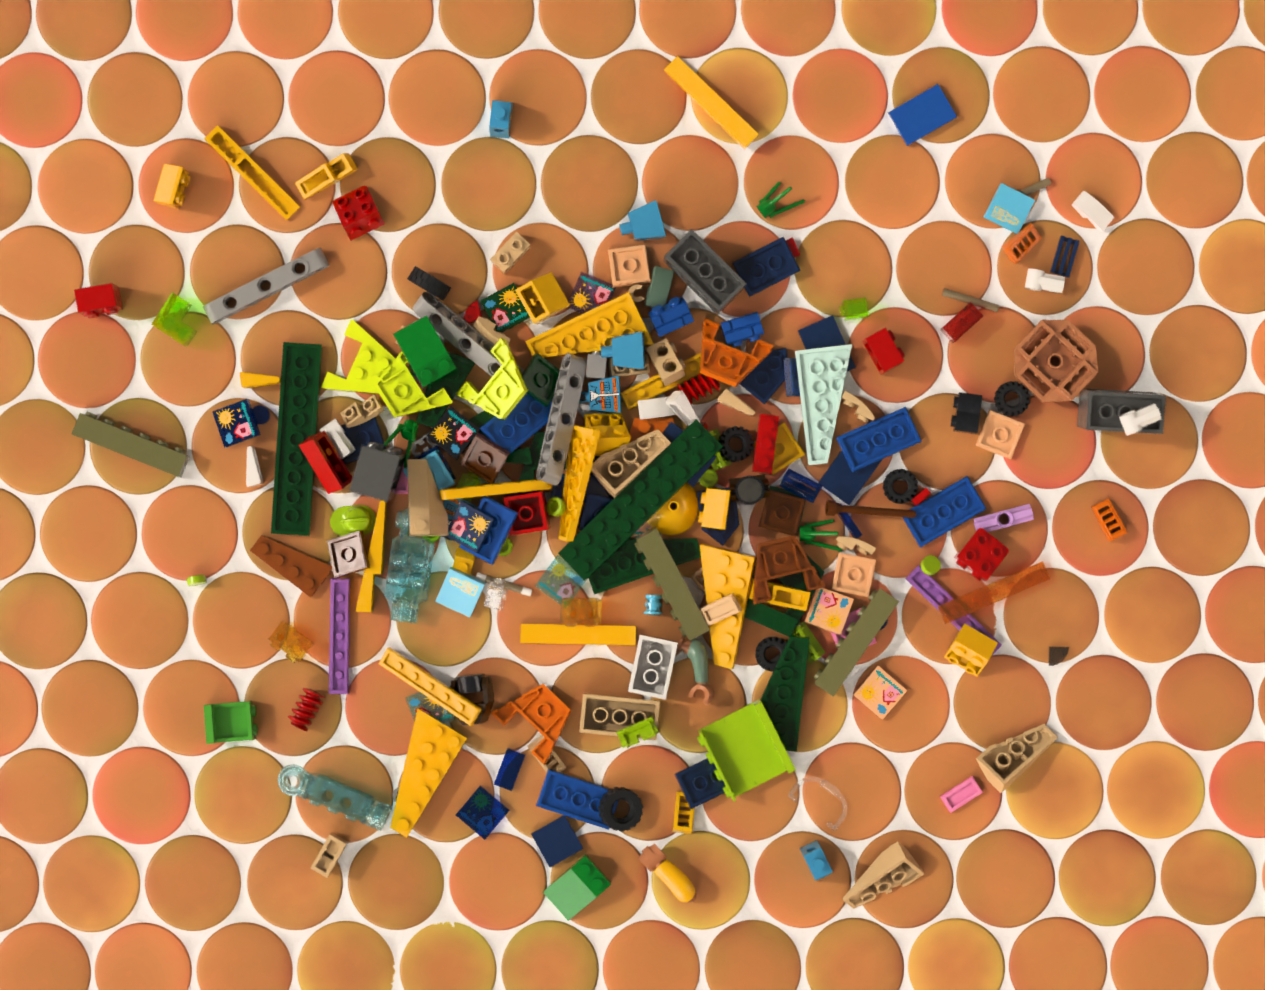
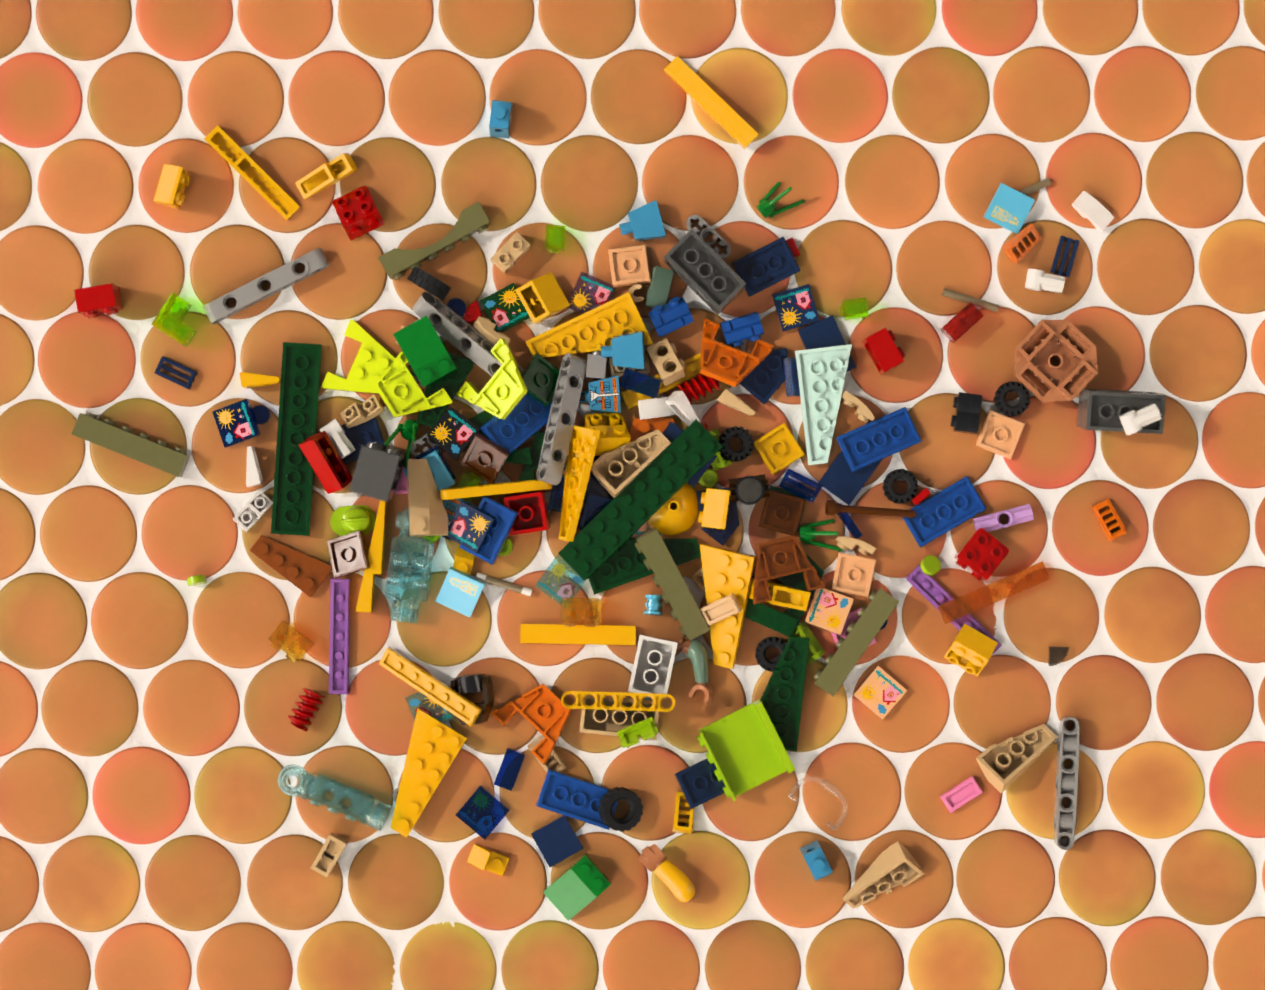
(190, 379): none -> dark blue tile
(230, 722): bright green panel -> none
(253, 511): none -> white slope
(457, 306): none -> clear blue tile
(470, 221): none -> olive arch
(488, 860): none -> yellow slope
(496, 594): clear brick -> none
(555, 238): none -> clear neon green brick
(556, 506): lime tile -> none
(618, 698): none -> yellow beam
(640, 383): none -> clear blue tile
(722, 243): none -> light grey beam
(765, 444): red brick -> none
(795, 307): none -> dark blue tile
(922, 115): blue tile -> none
(1066, 783): none -> light grey beam

